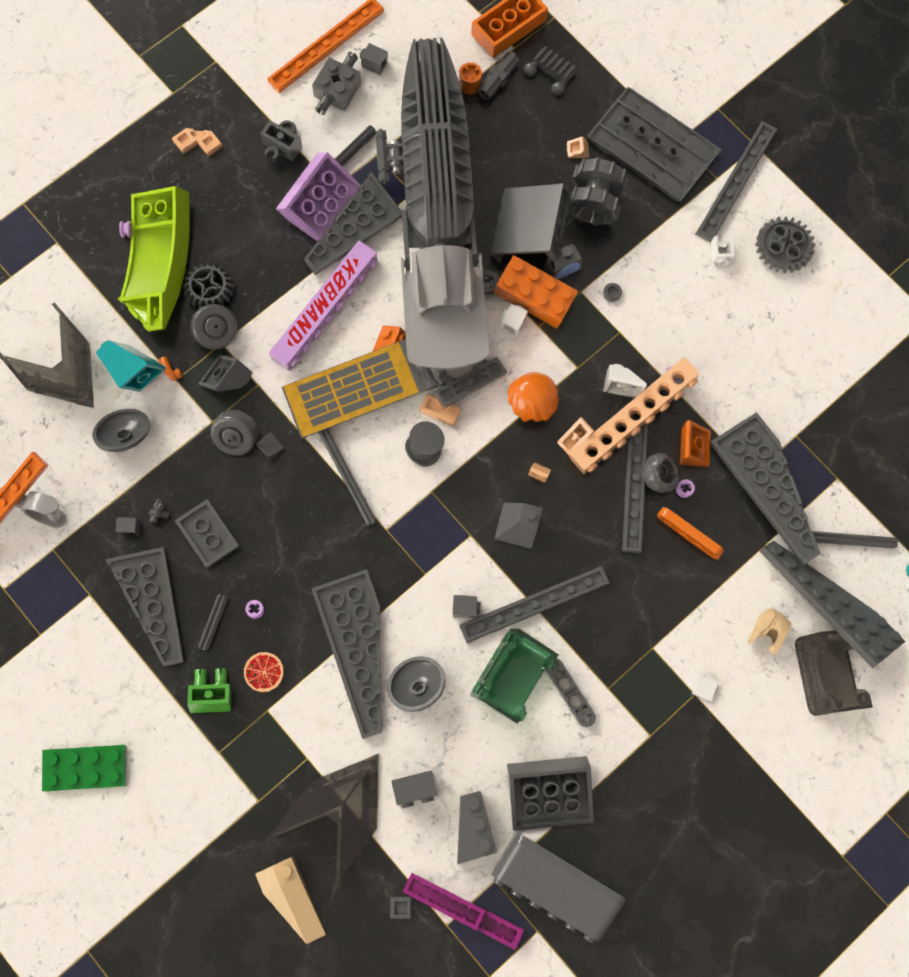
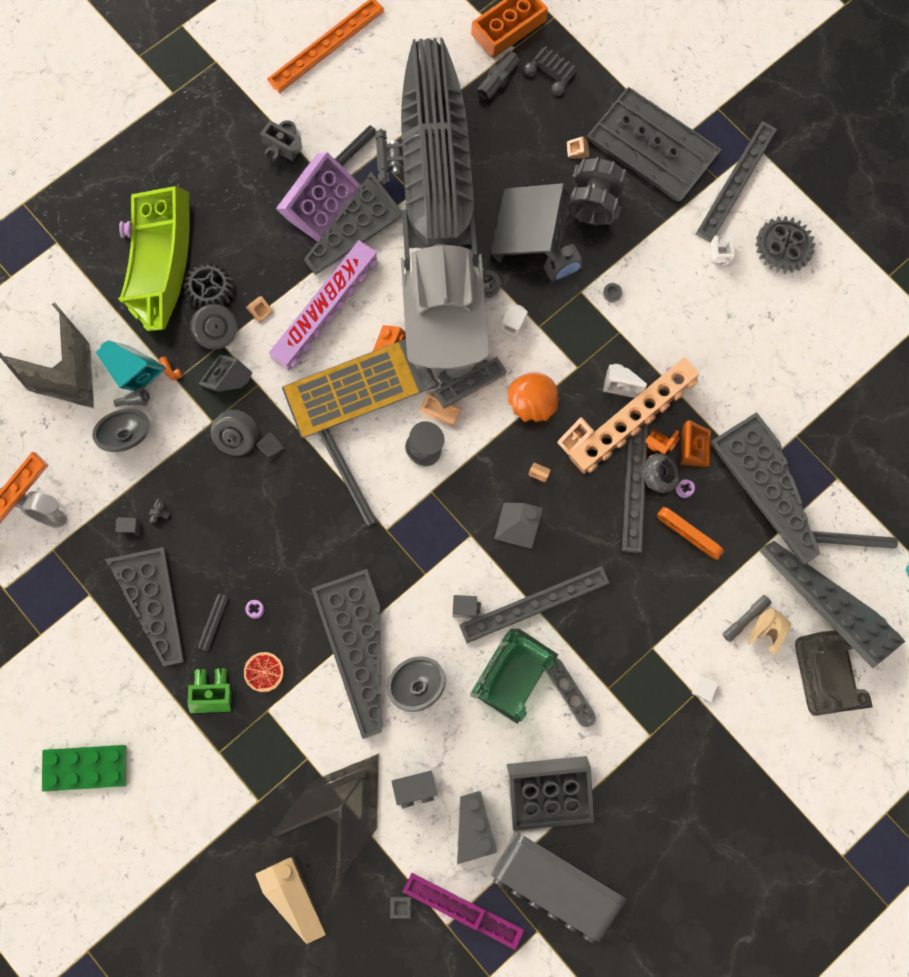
(137, 397): none -> dark grey cone
(205, 139): light nougat tile -> none
(207, 533): dark grey plate -> none
(259, 309): none -> light nougat slope
(336, 83): dark grey brick -> none
(374, 58): dark grey brick -> none
(470, 78): orange piece -> none
(535, 291): orange brick -> none
(660, 442): none -> orange bracket
(738, 626): none -> dark grey piece

